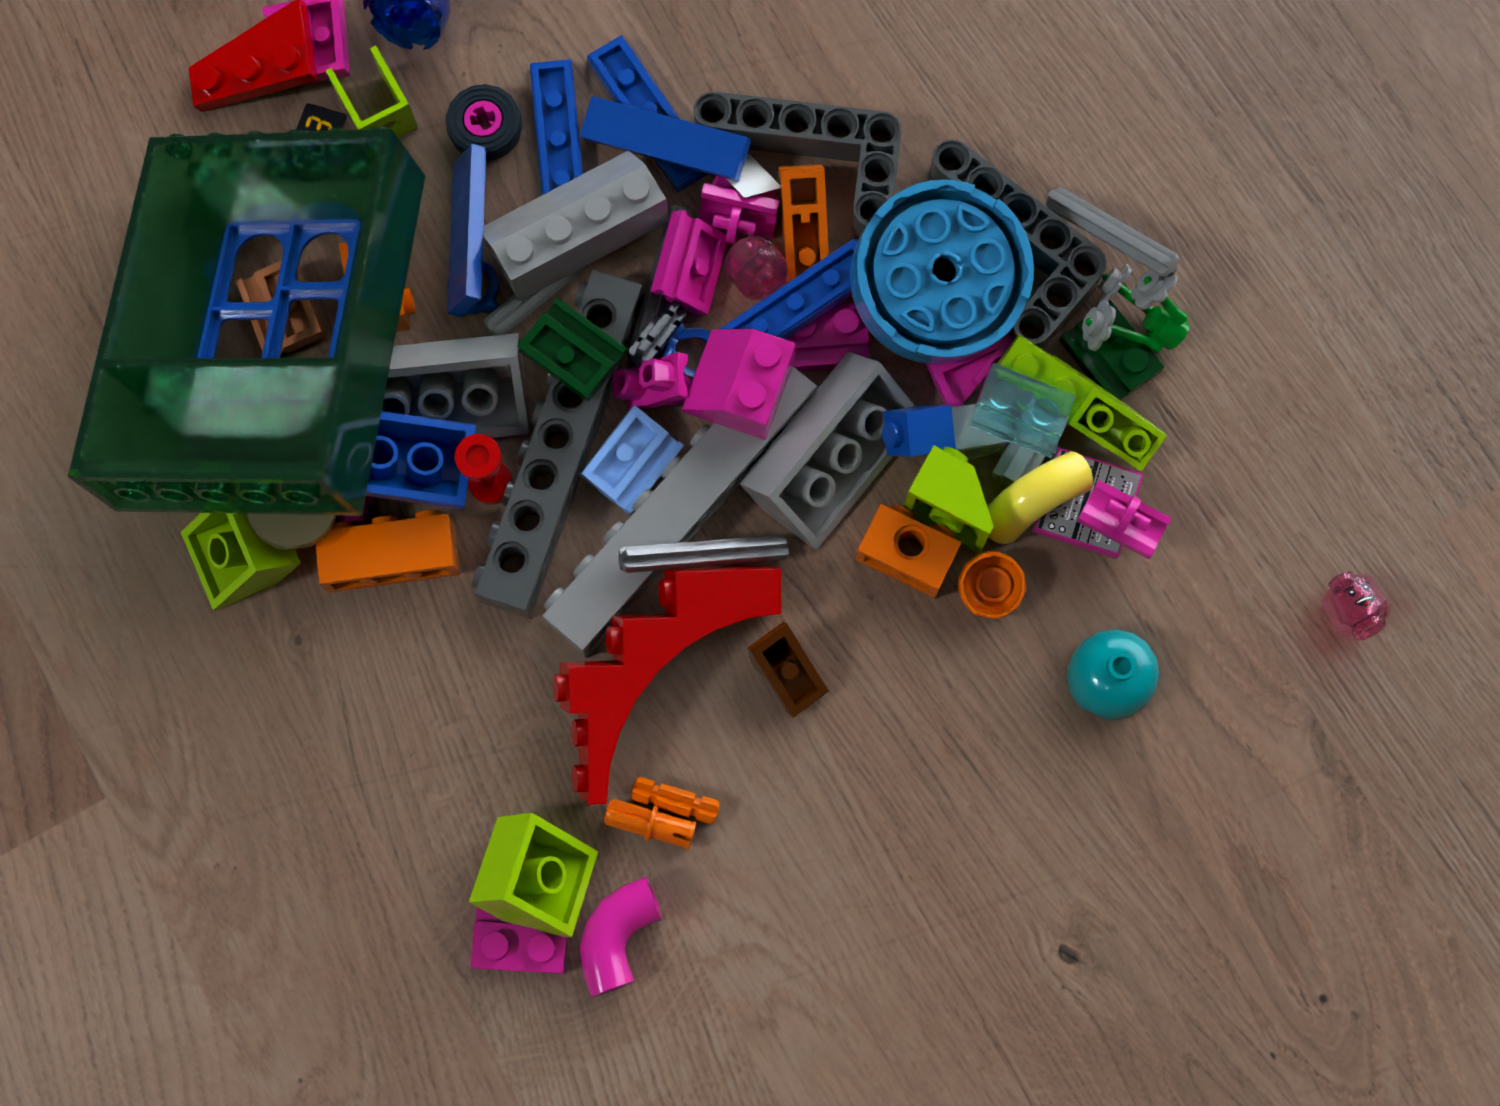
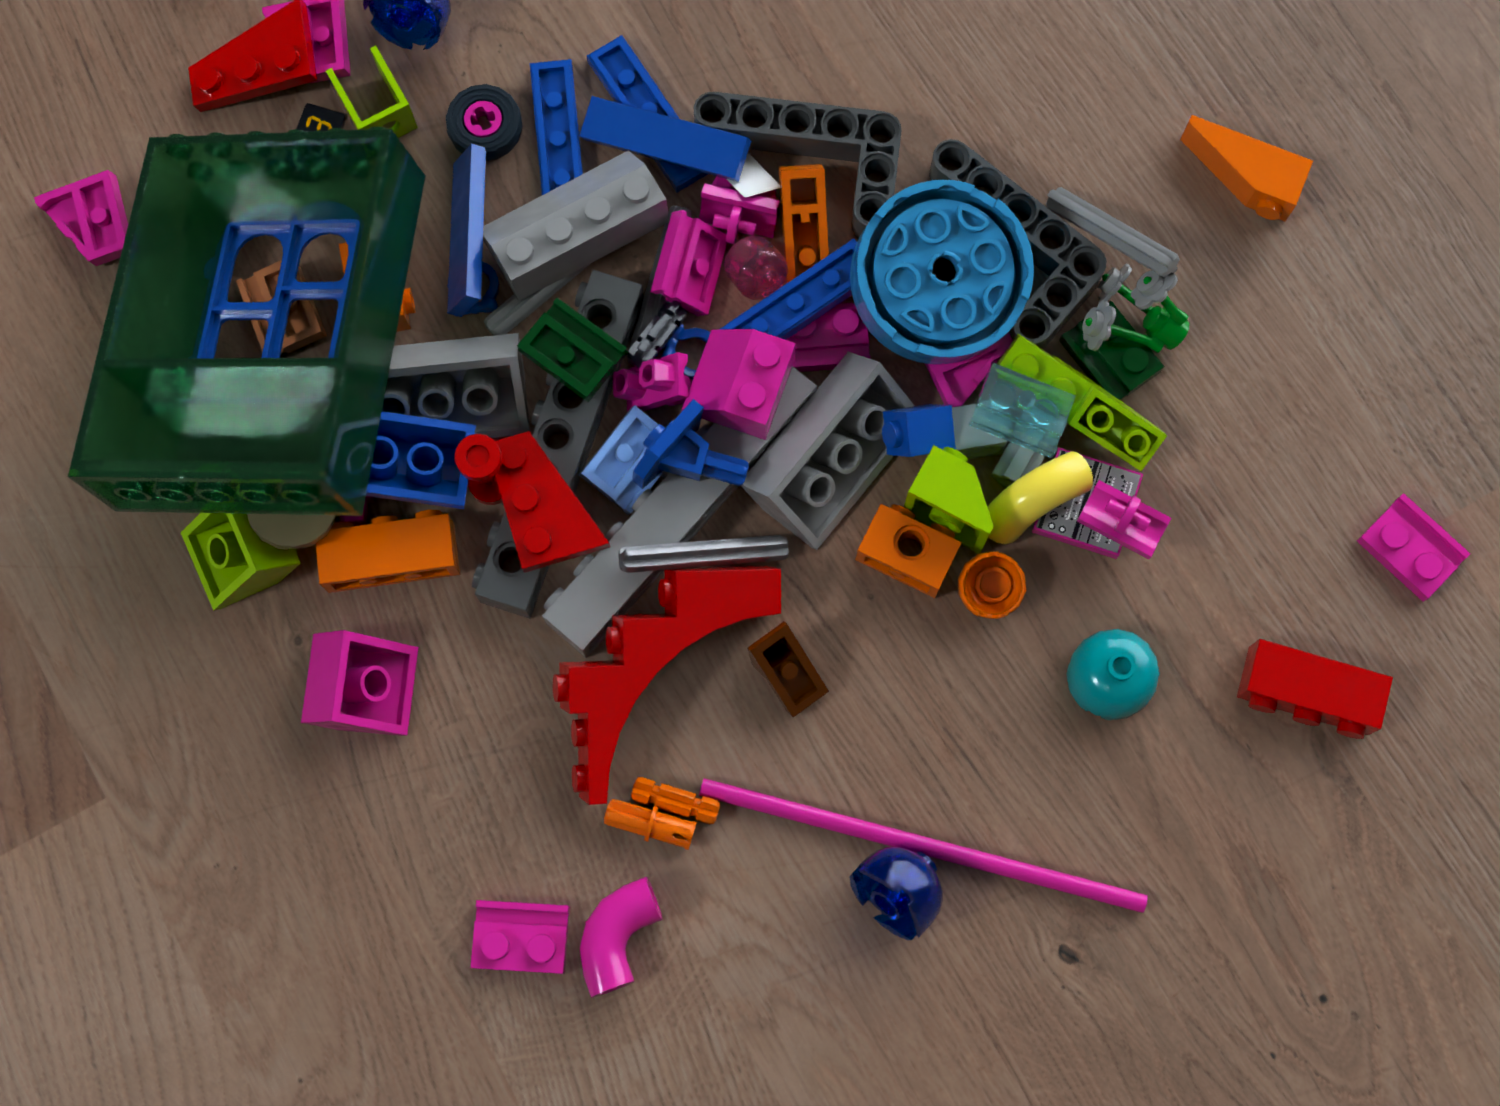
(89, 215): none -> dark pink wing
(359, 683): none -> dark pink slope
(534, 875): lime slope -> none
(541, 507): none -> red wing
(685, 453): none -> blue piece
(901, 888): none -> clear blue cylinder
(929, 846): none -> dark pink piece
(1253, 170): none -> orange slope
(1314, 689): none -> red brick
(1356, 605): clear pink head -> none
(1413, 547): none -> dark pink plate

